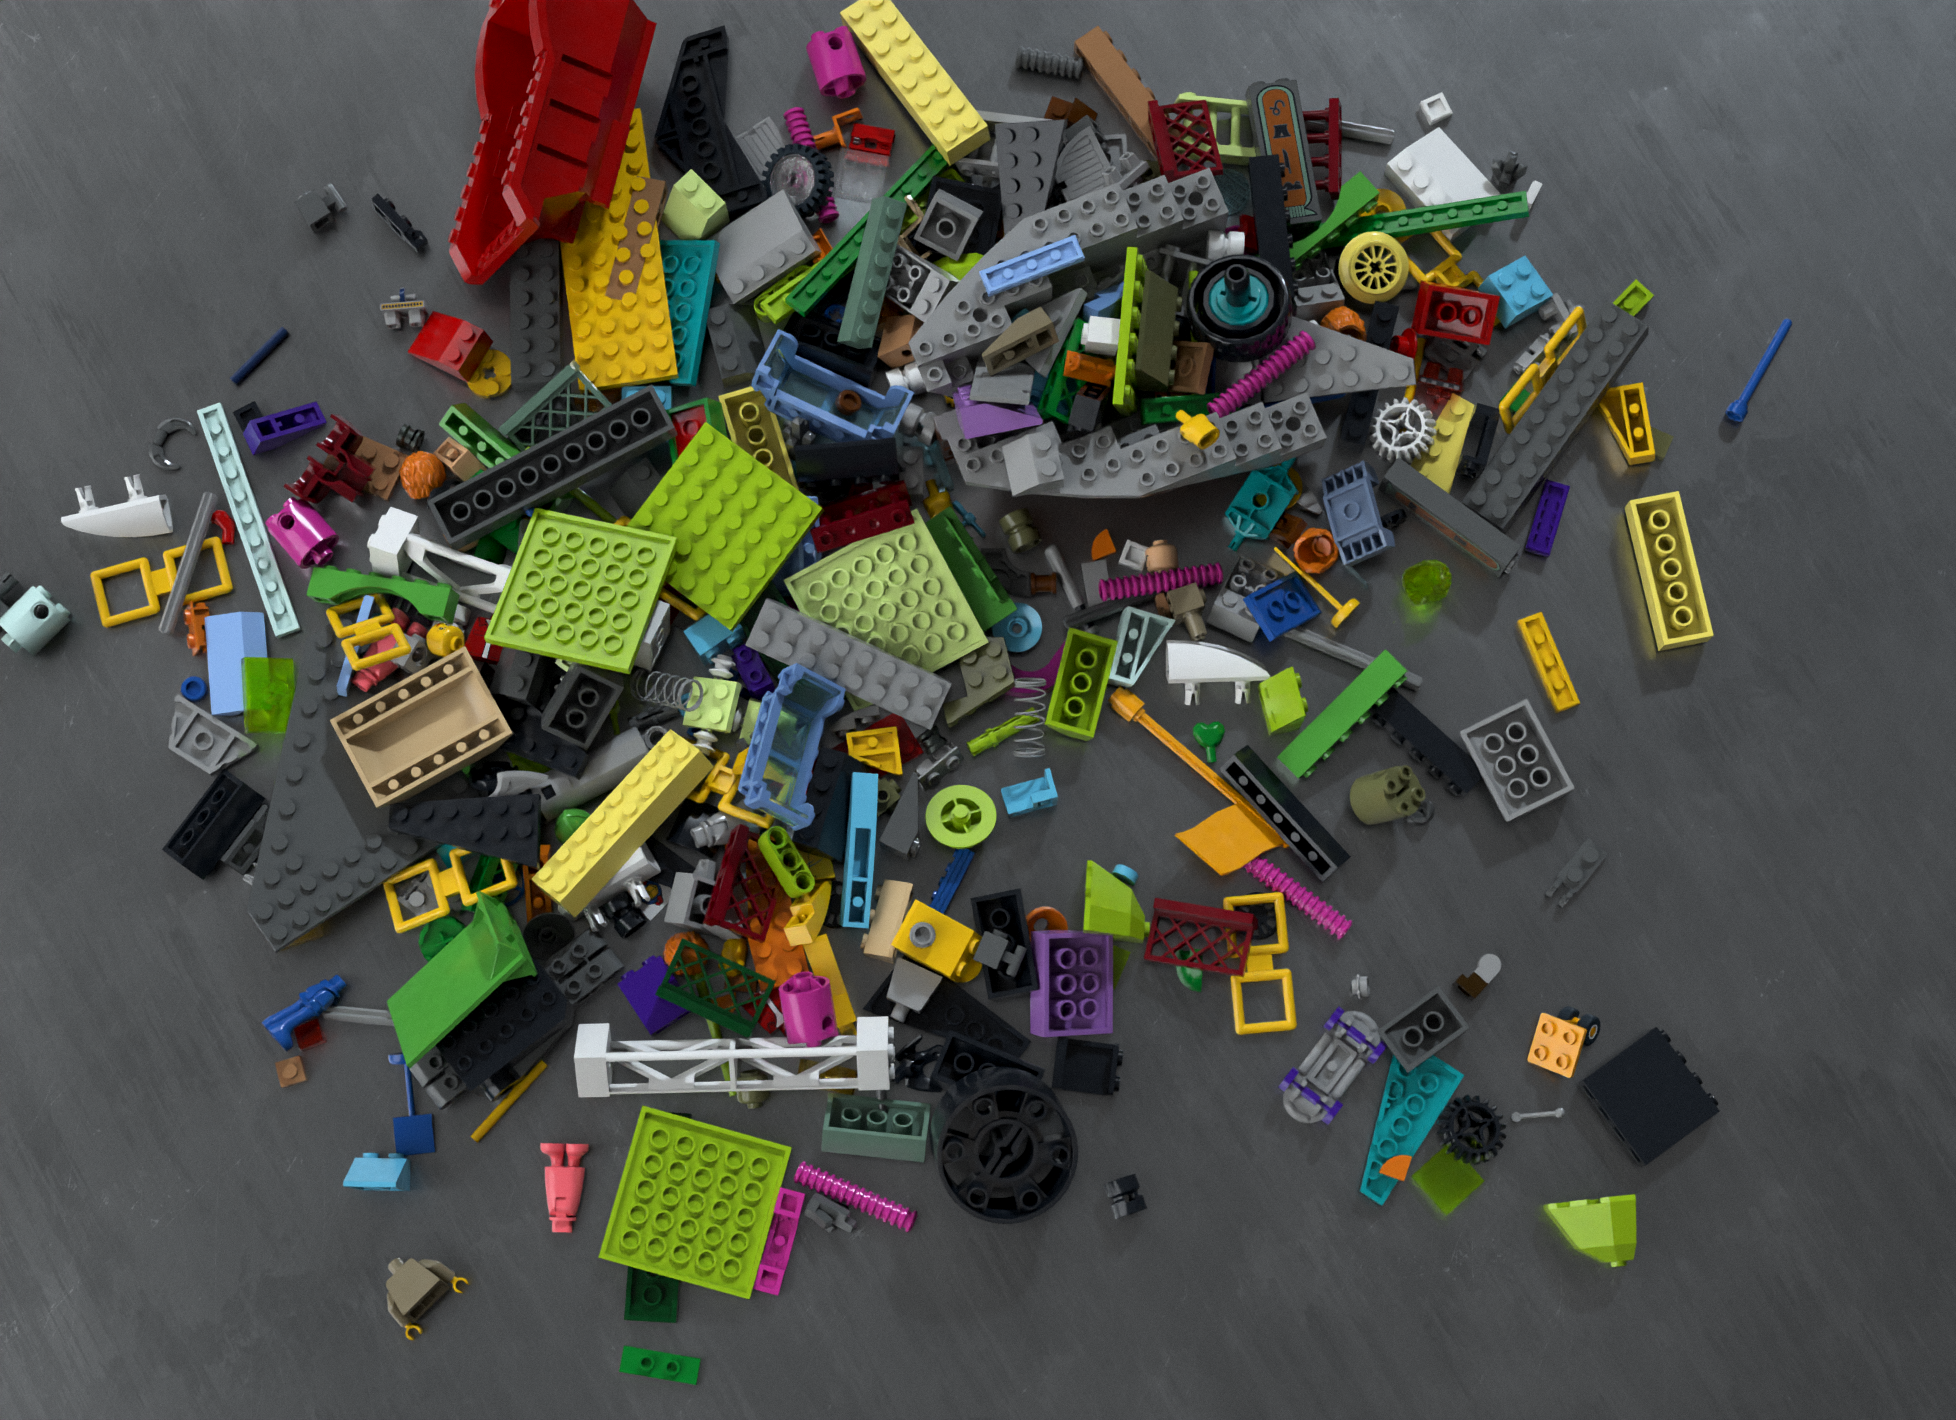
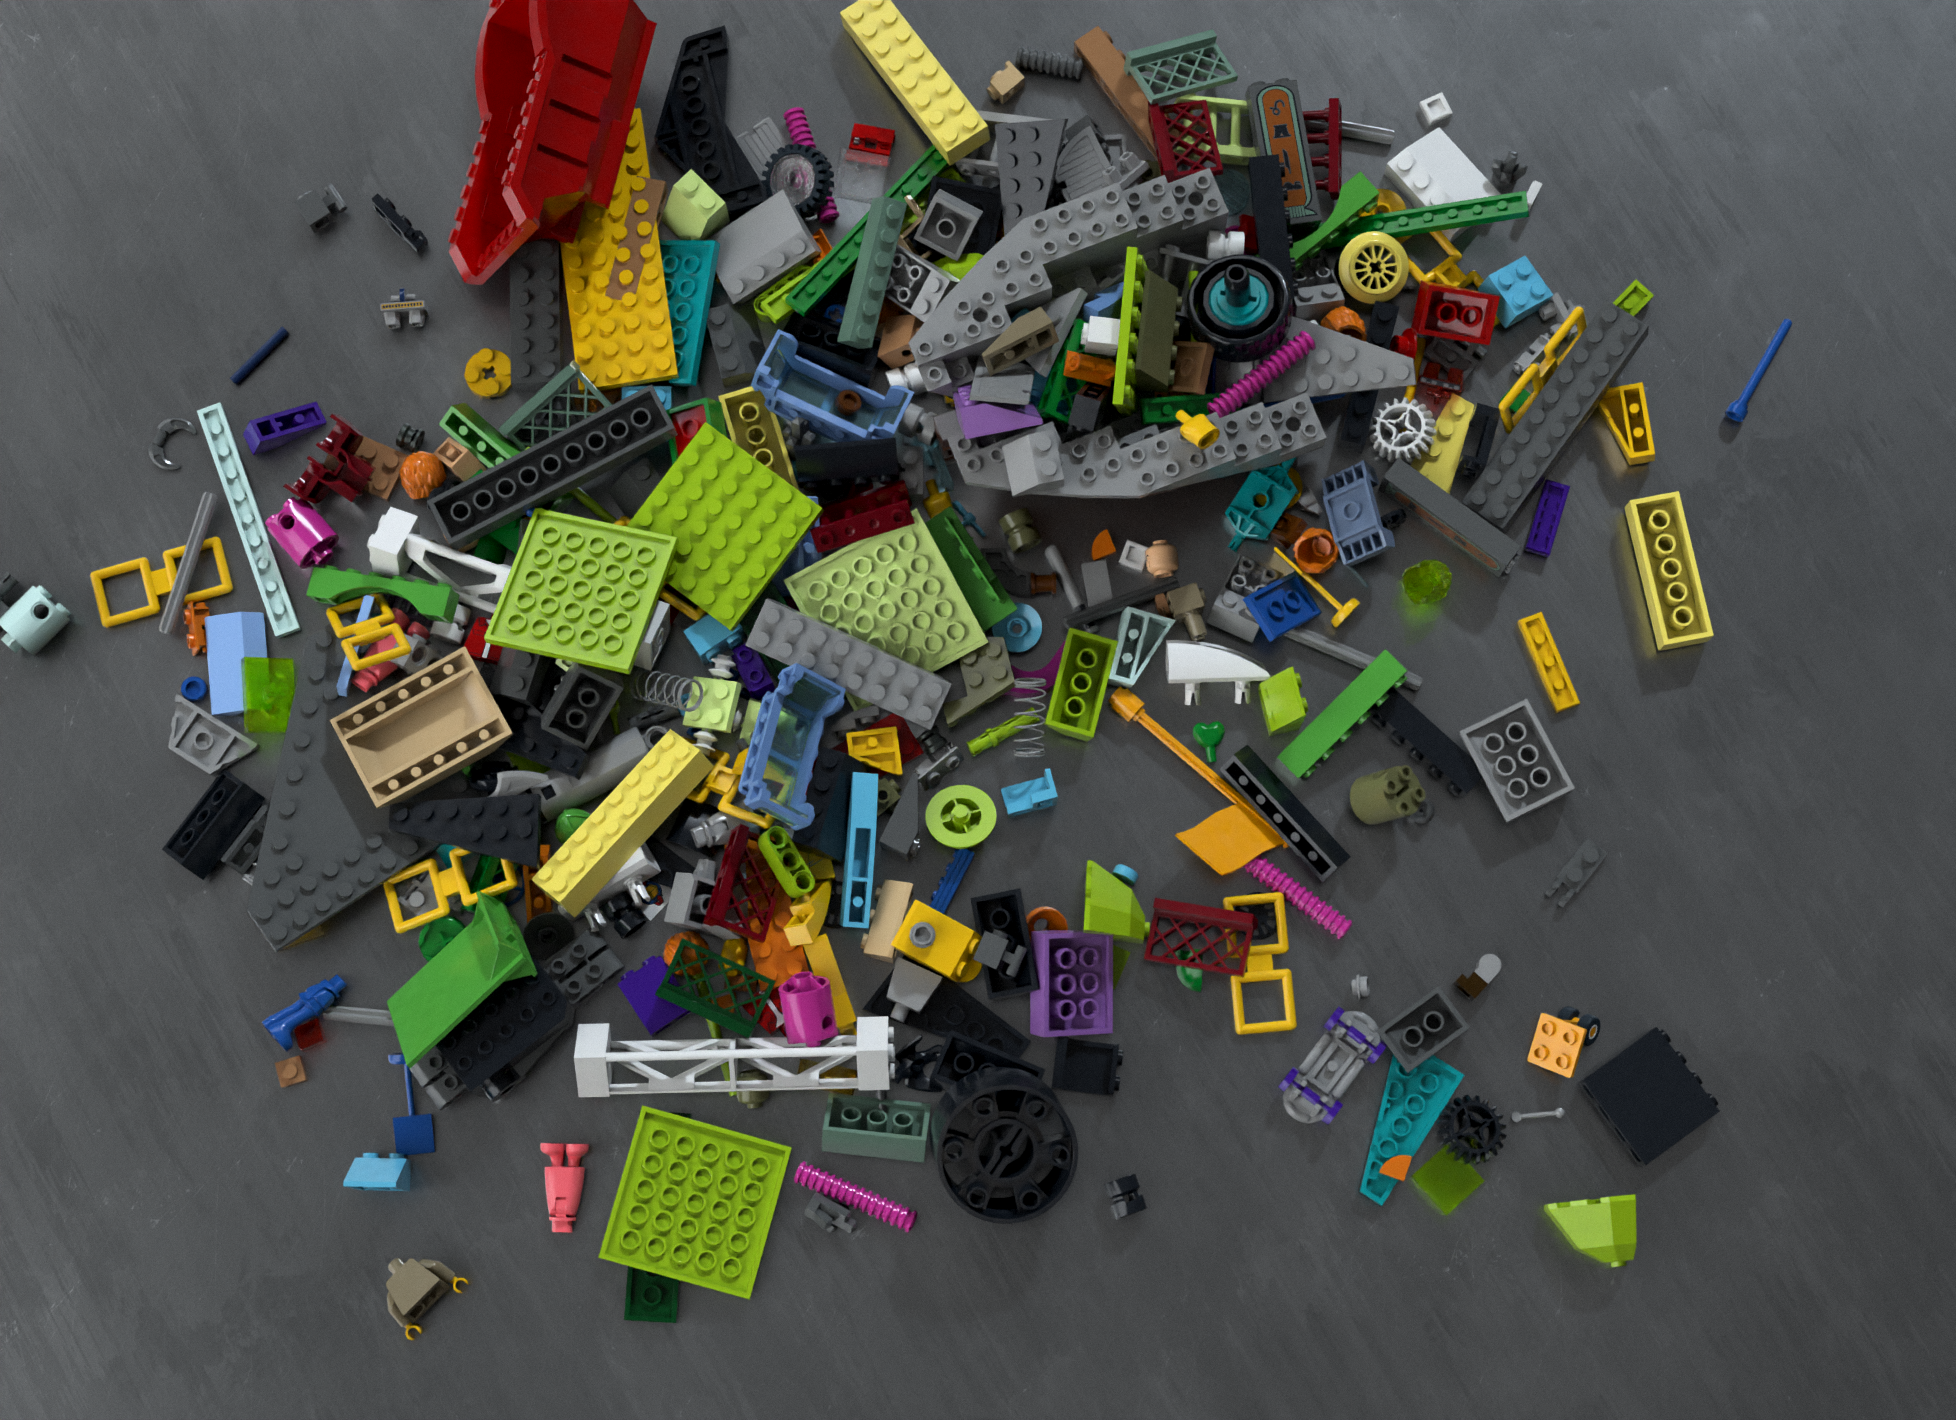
(135, 518): white piece -> none
(227, 525): red arm -> none
(247, 413): black plate -> none
(444, 639): yellow head -> none
(451, 345): red slope -> none
(508, 1101): yellow bar -> none
(660, 1365): green plate -> none
(779, 1241): dark pink slope -> none
(835, 135): orange bracket -> none
(836, 62): dark pink cylinder -> none
(1006, 83): none -> tan brick
(1031, 265): light blue tile -> none
(1066, 110): reddish brown slope -> none
(1160, 581): dark pink piece -> none
(1172, 54): none -> sand green fence
(1661, 442): olive tile -> none

